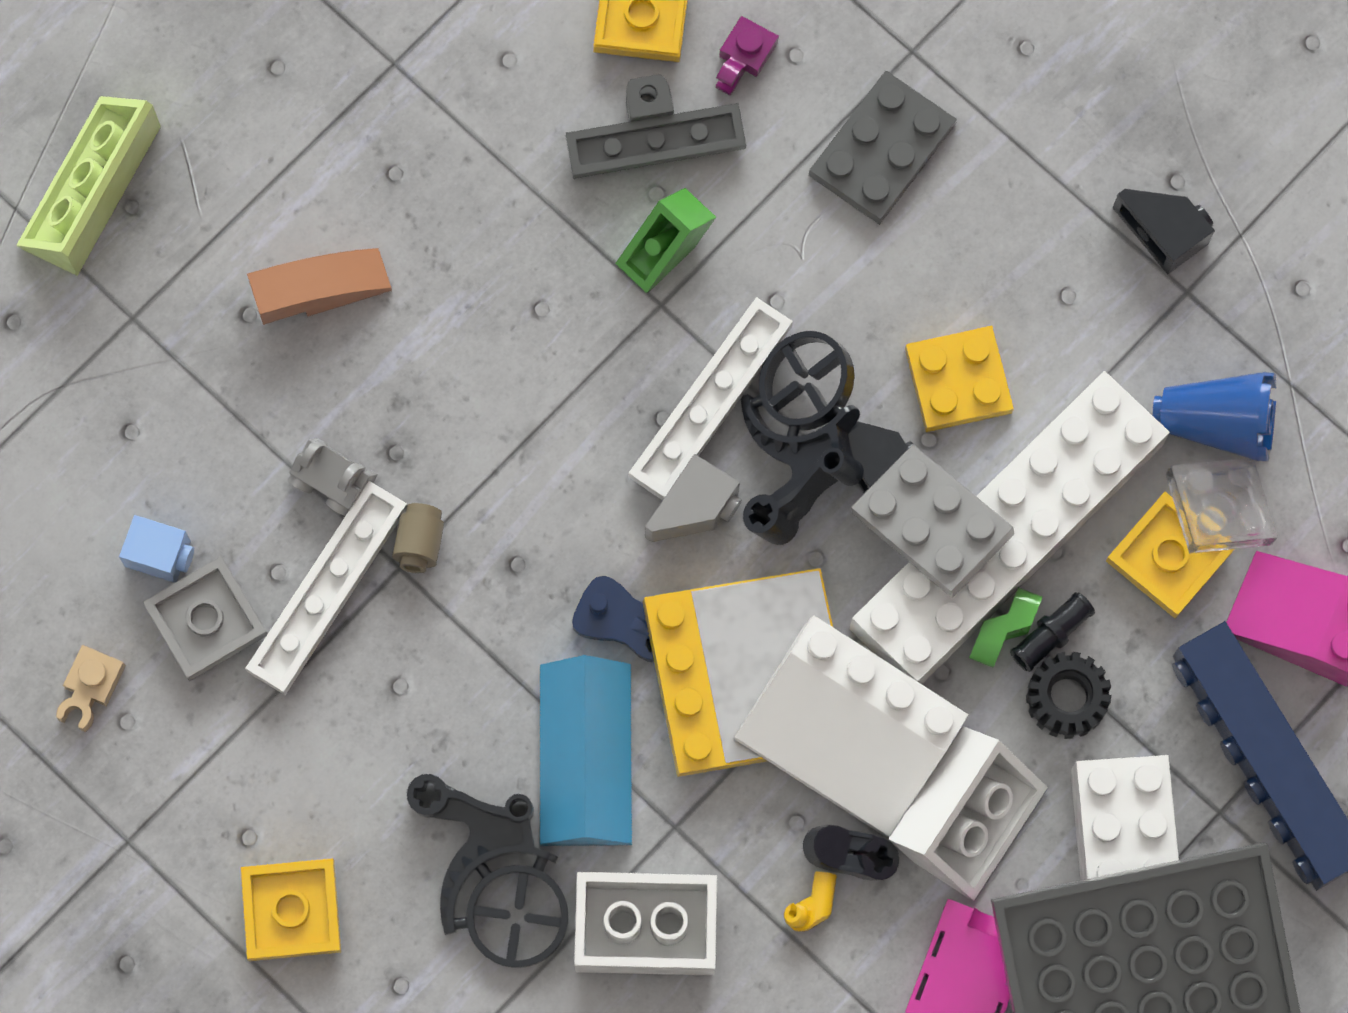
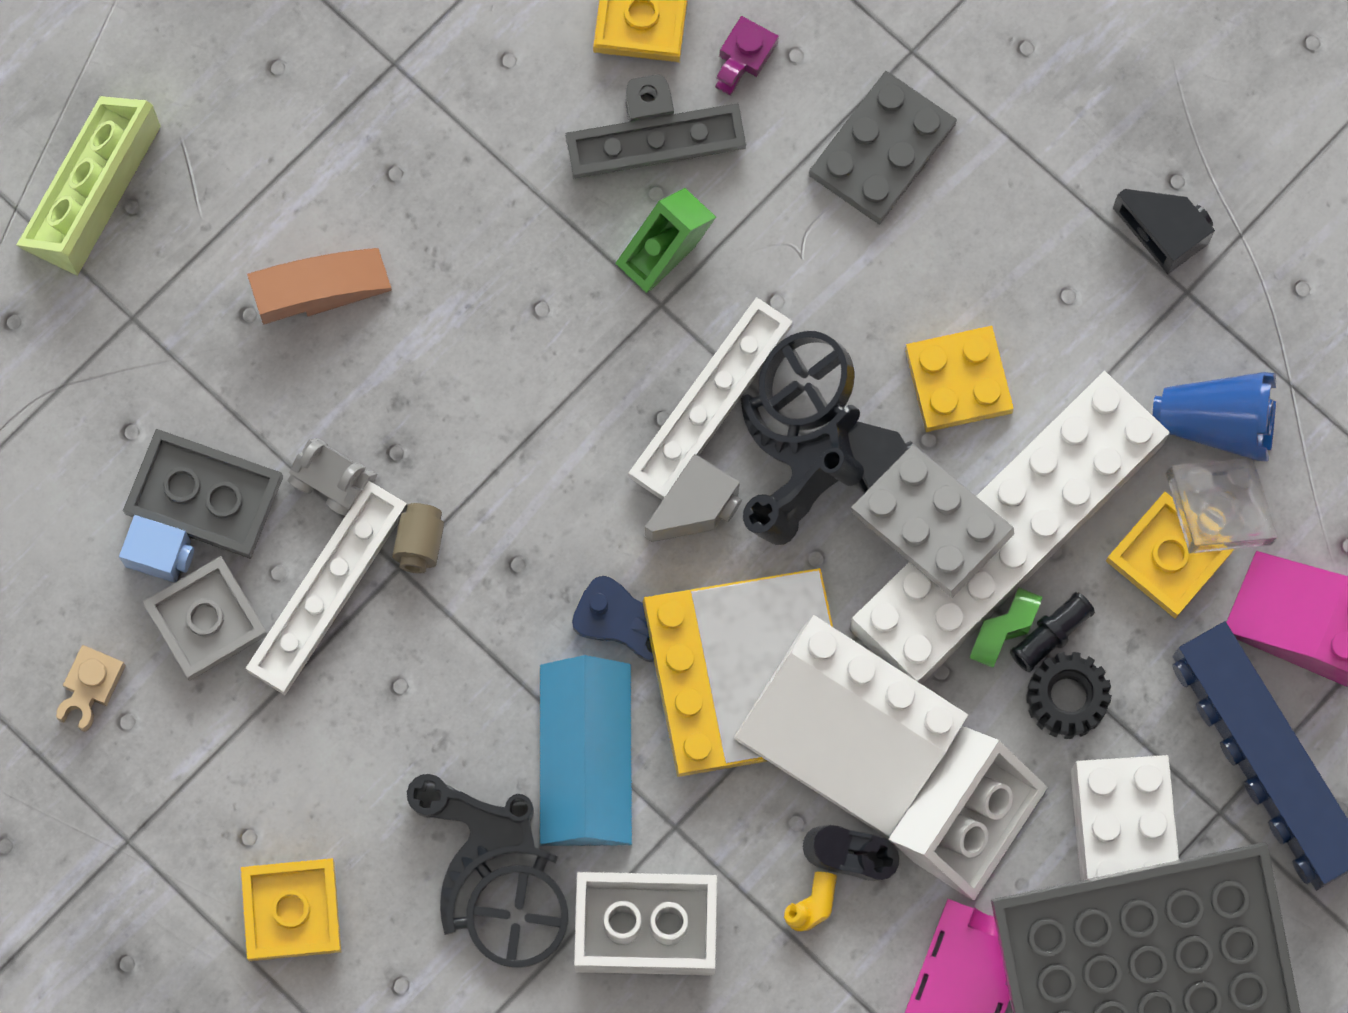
(204, 493): none -> dark grey plate

